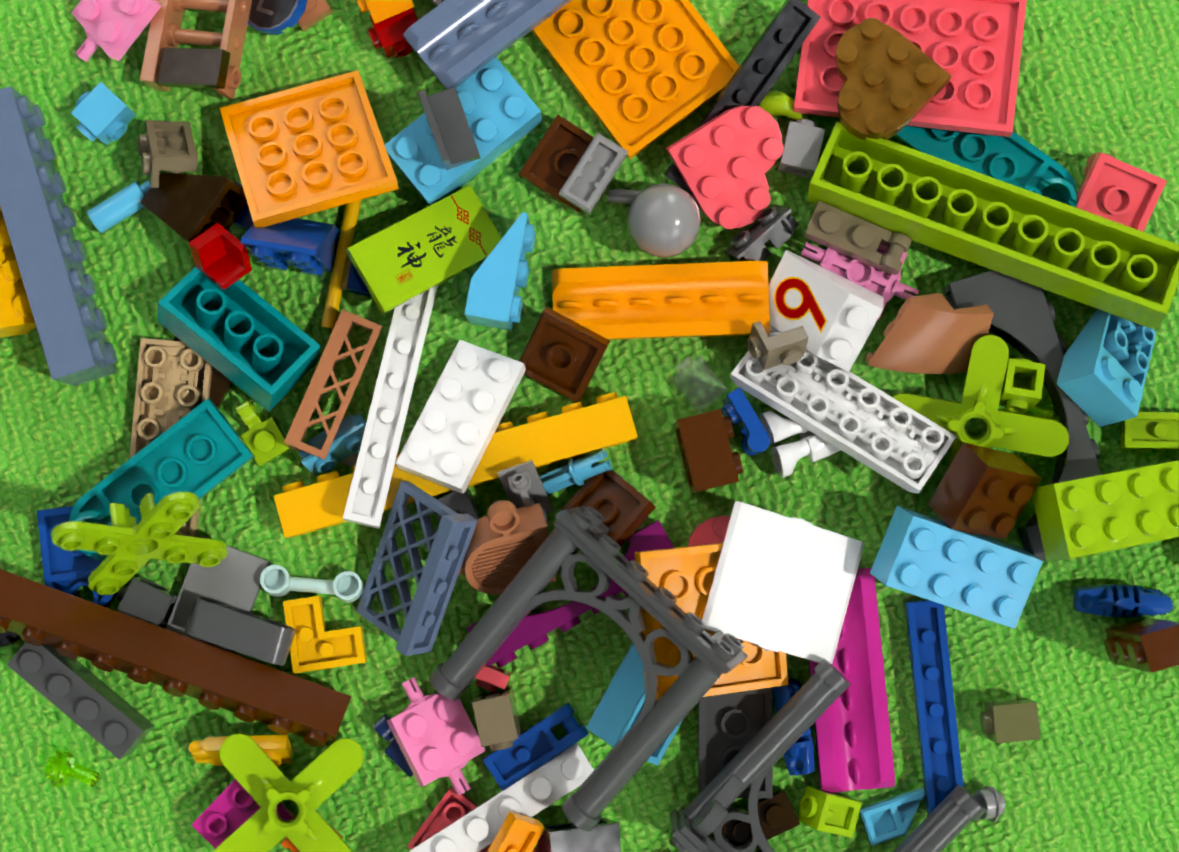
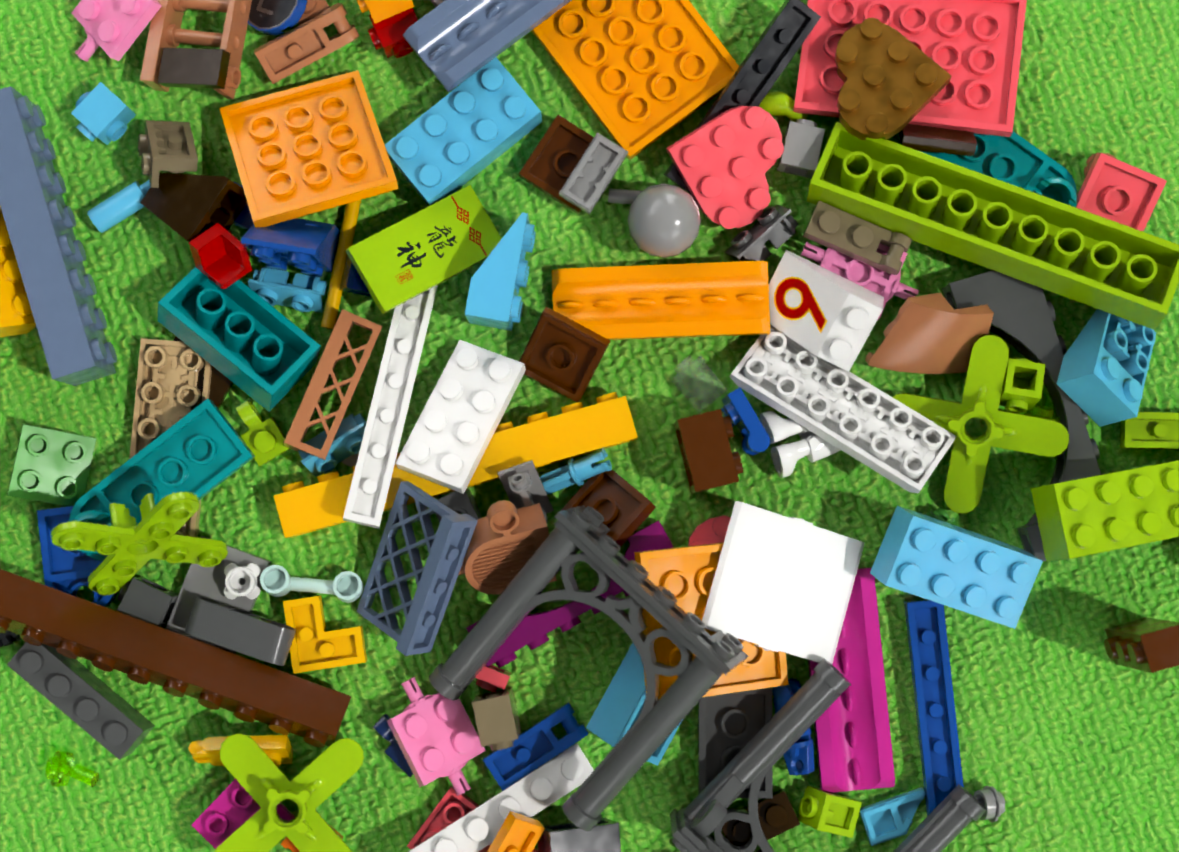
(51, 466): none -> bright green hinge
(234, 588): none -> white plate
(301, 295): none -> medium azure hinge
(305, 43): none -> nougat plate
(449, 127): dark grey panel -> none
(778, 349): dark tan bracket -> none
(938, 140): none -> dark brown tile
(984, 491): reddish brown brick -> none
(1010, 720): olive brick -> none
(1121, 600): blue hinge -> none

